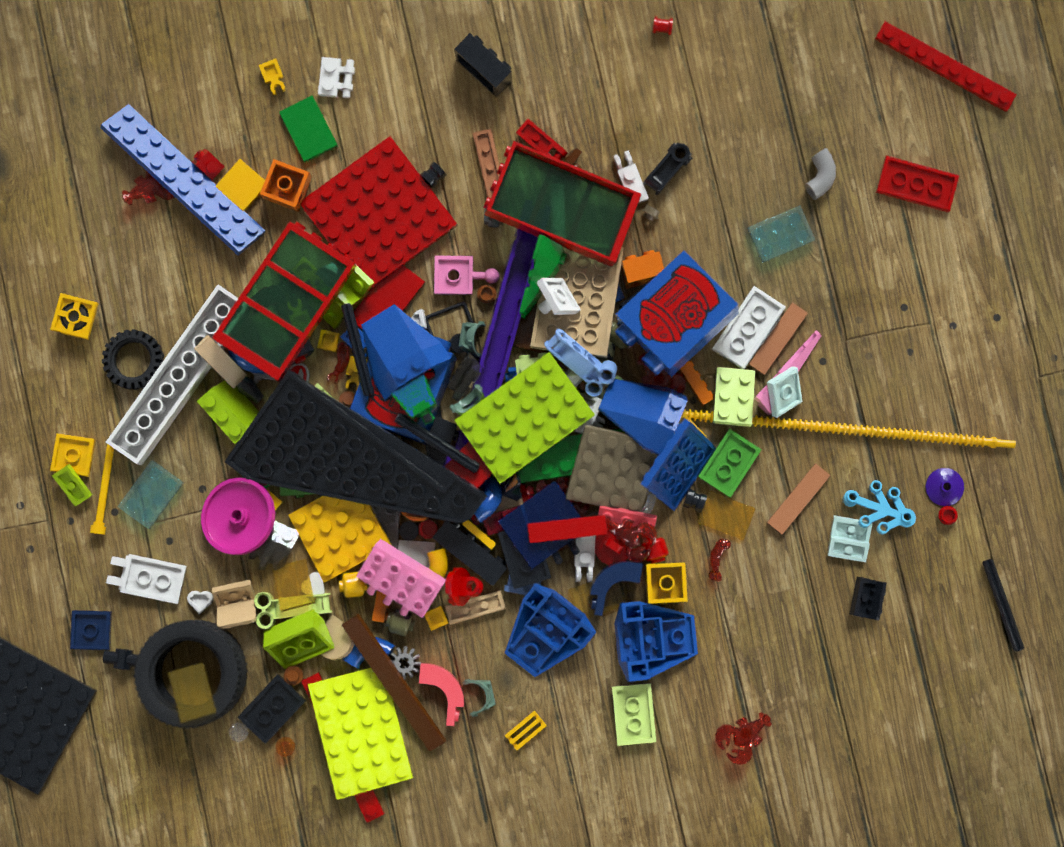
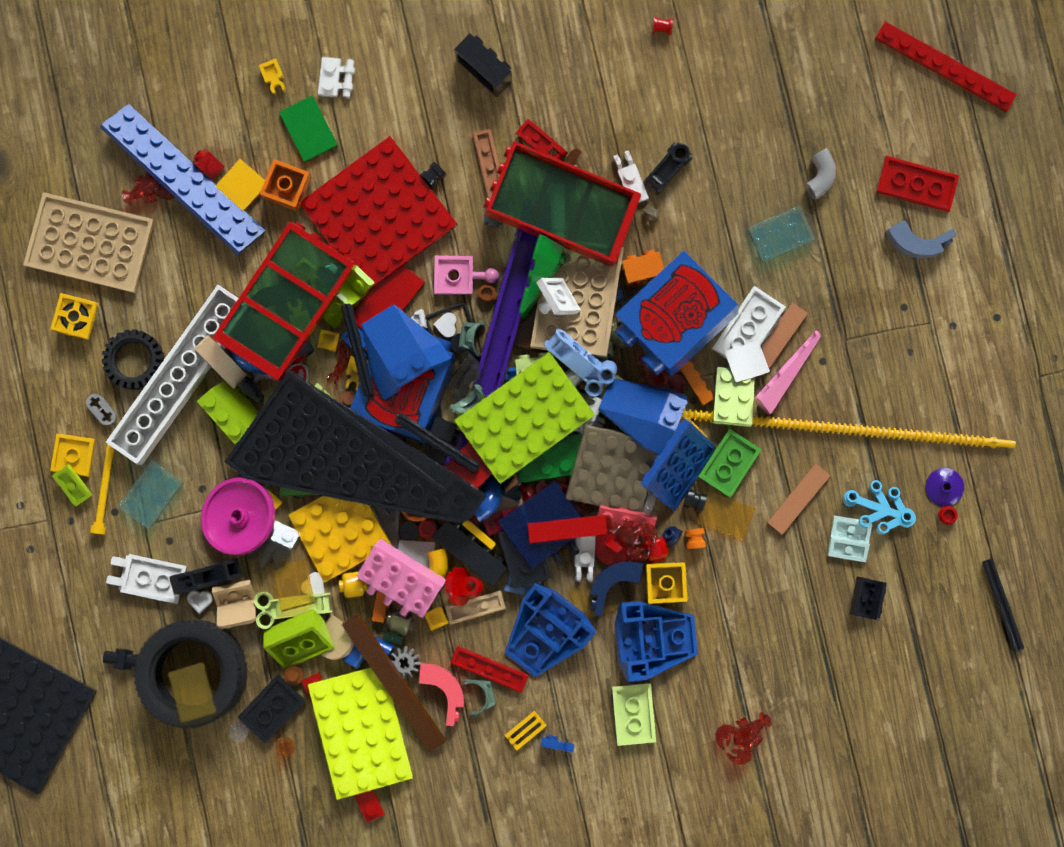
(89, 242): none -> tan plate
(91, 630): dark blue tile -> none
(98, 412): none -> light grey beam
(205, 577): none -> black arch
(393, 637): none -> clear green plate
(417, 399): torso -> none
(446, 325): none -> white tile
(489, 669): none -> red tile
(552, 741): none -> blue plate
(672, 535): none -> dark blue plate
(695, 538): none -> orange wheel
(717, 551): clear red arm -> none
(747, 361): none -> white sticker
(784, 392): light aqua tile -> none
(913, 246): none -> sand blue arch

